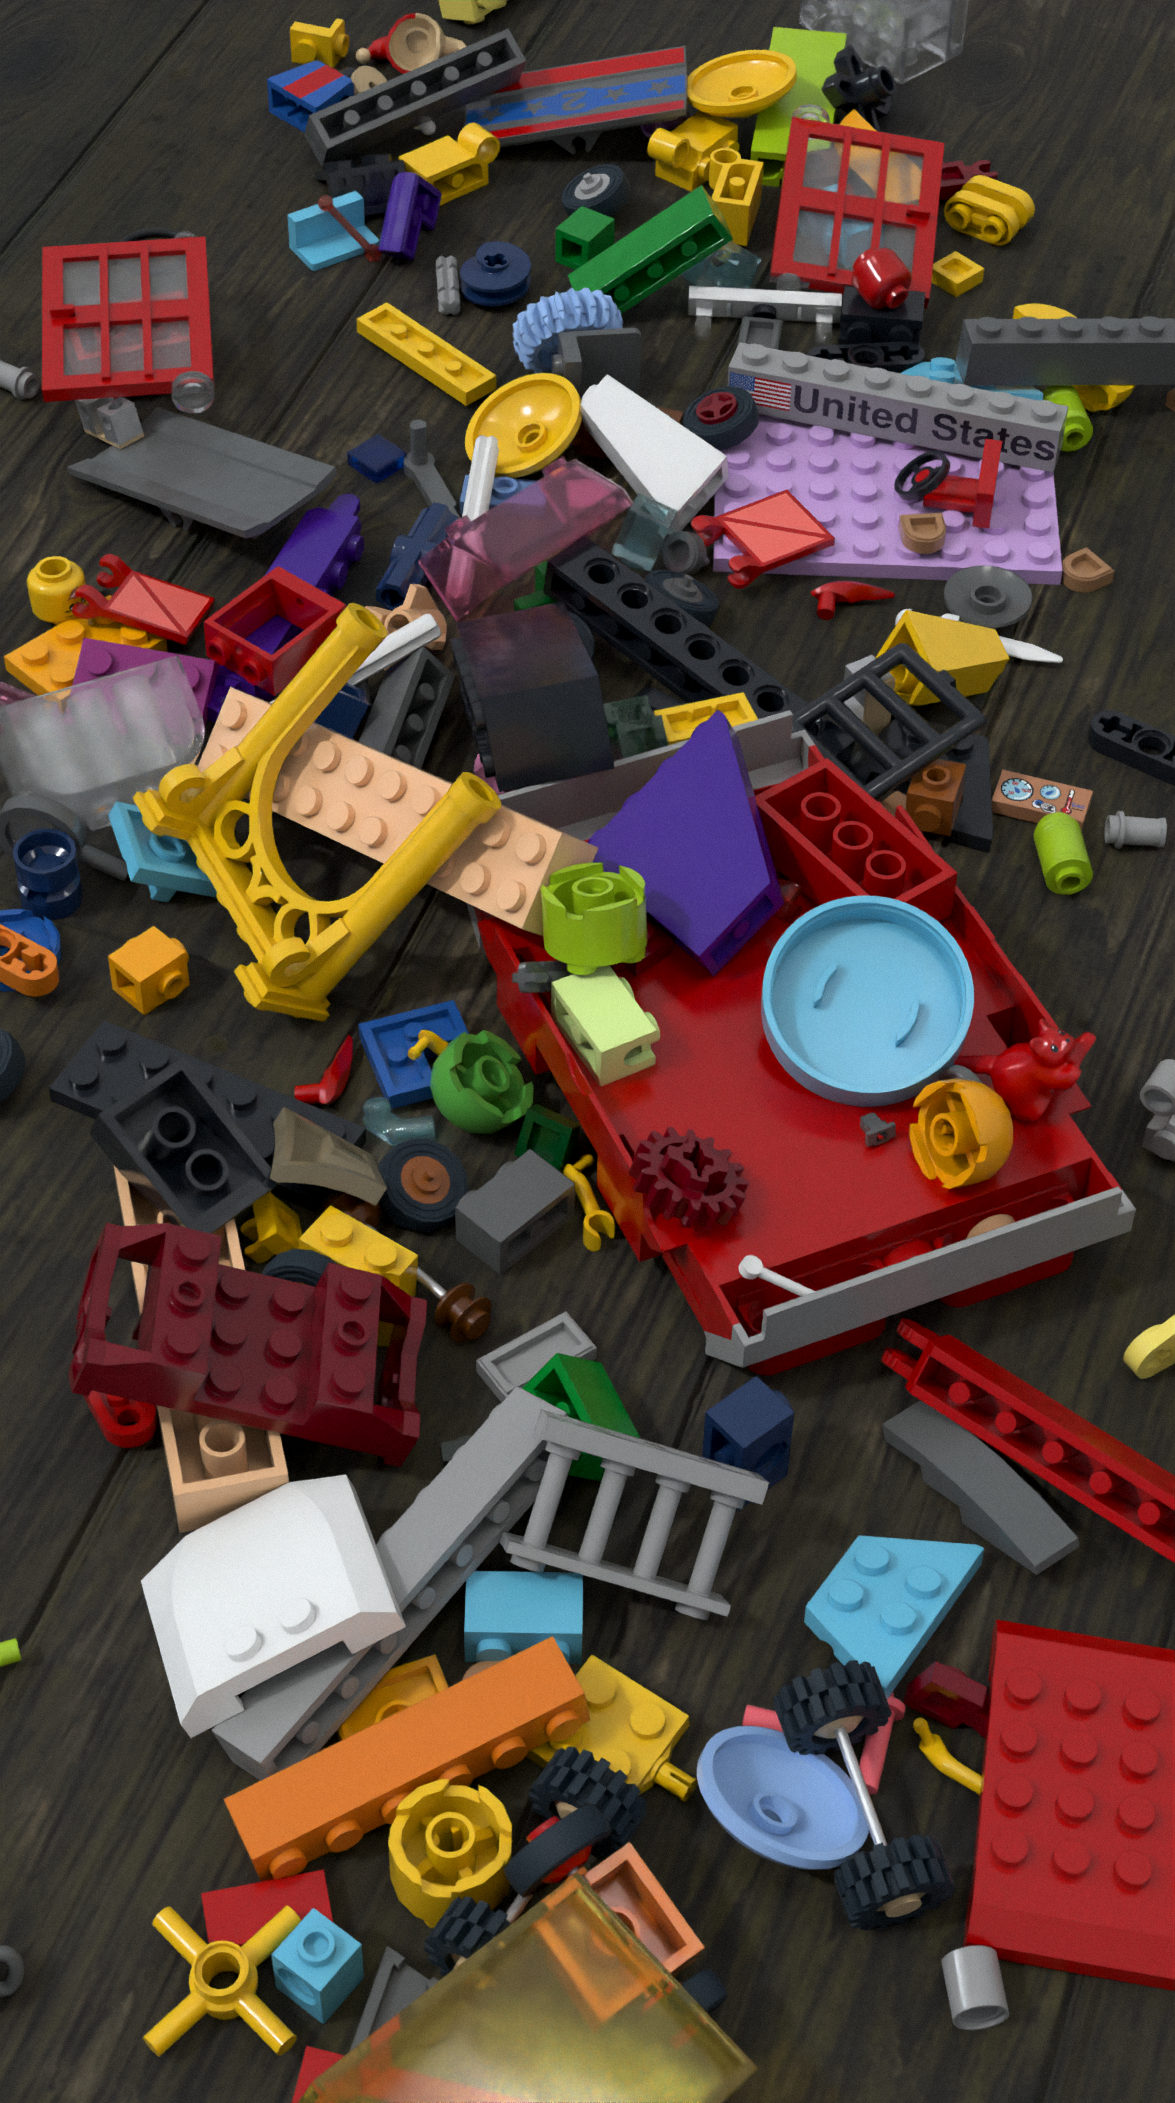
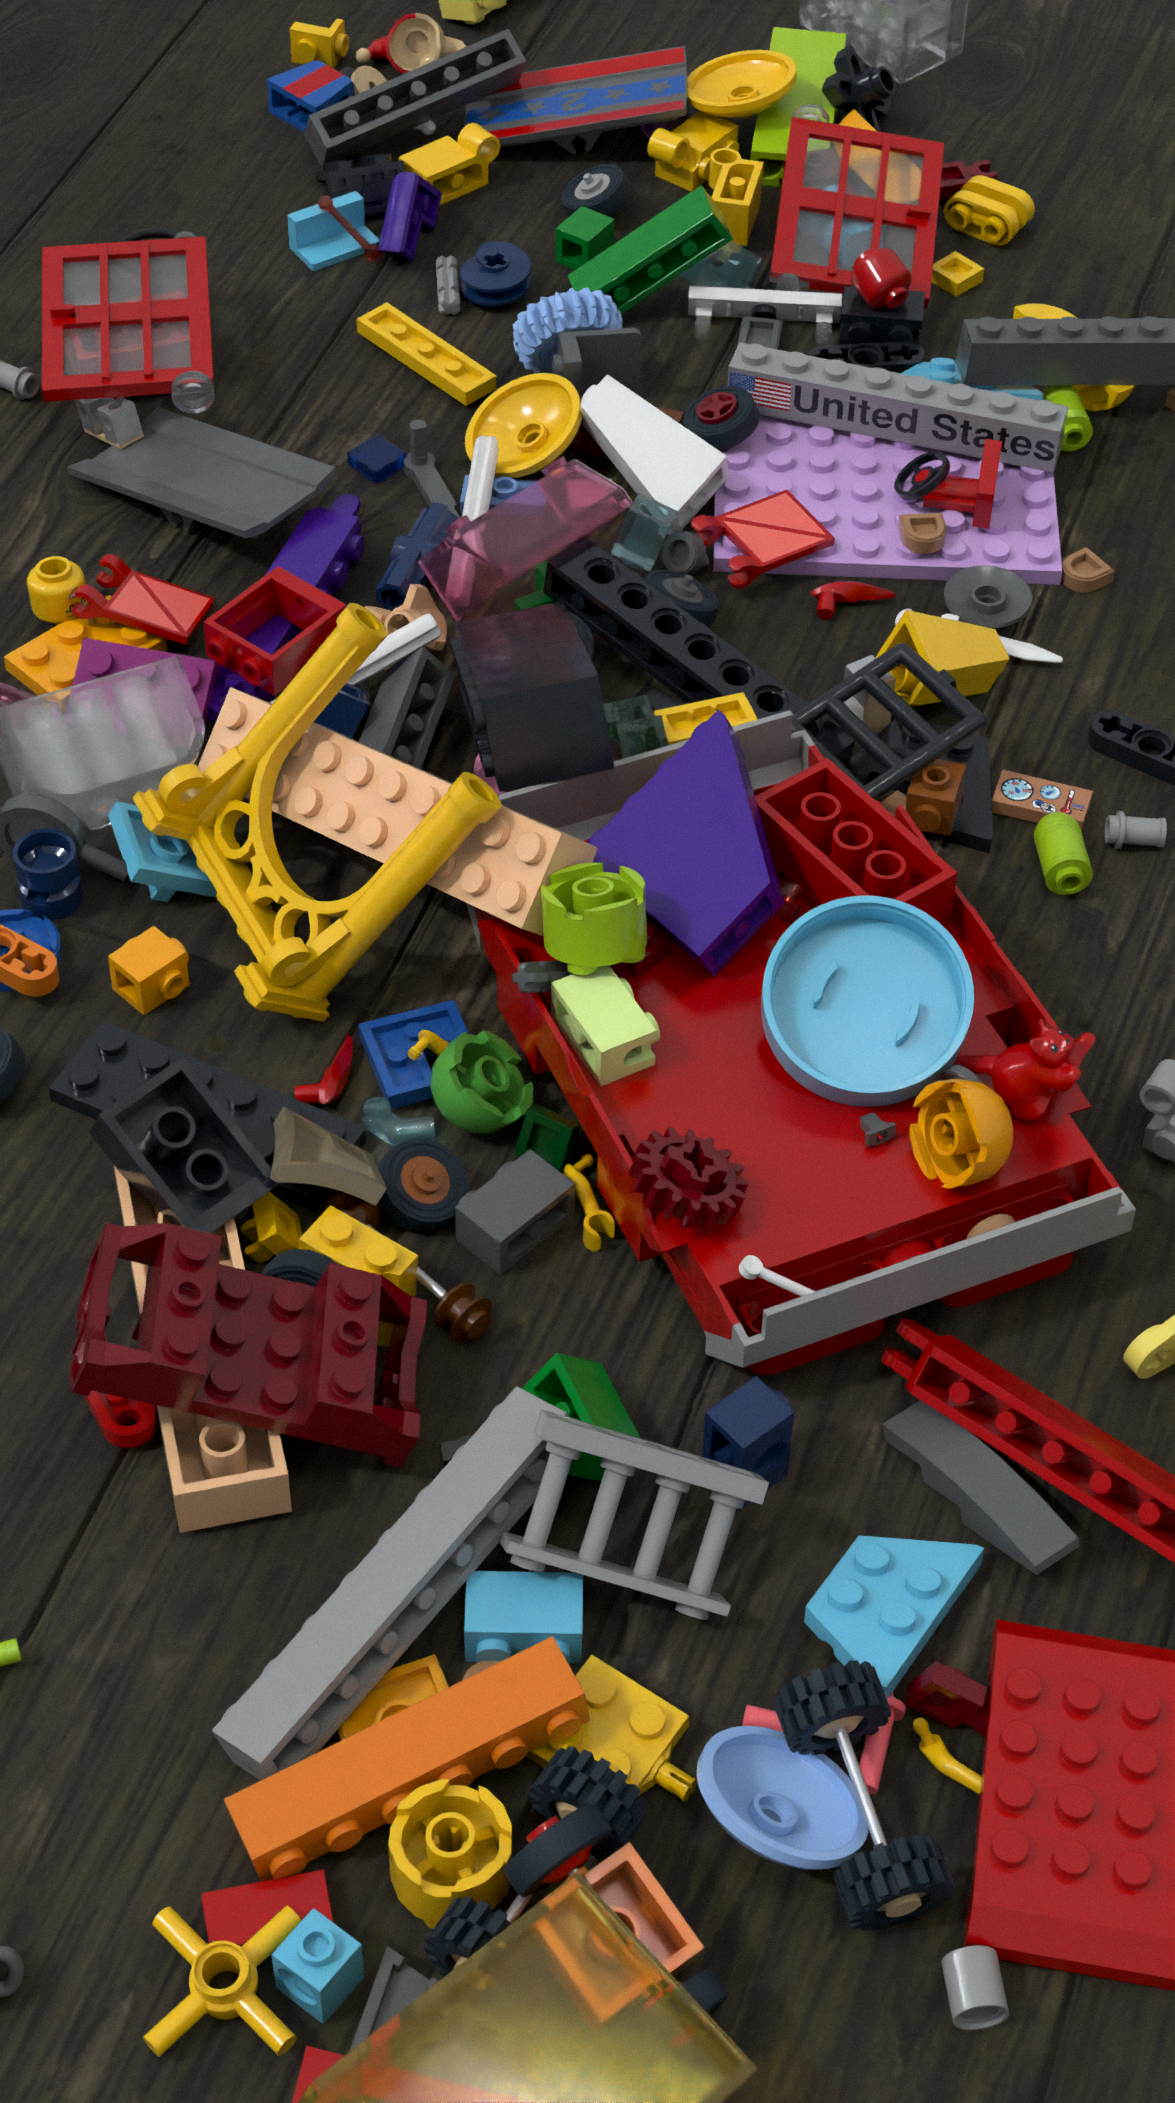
(266, 1595): white wedge -> none
(524, 1356): light grey tile -> none

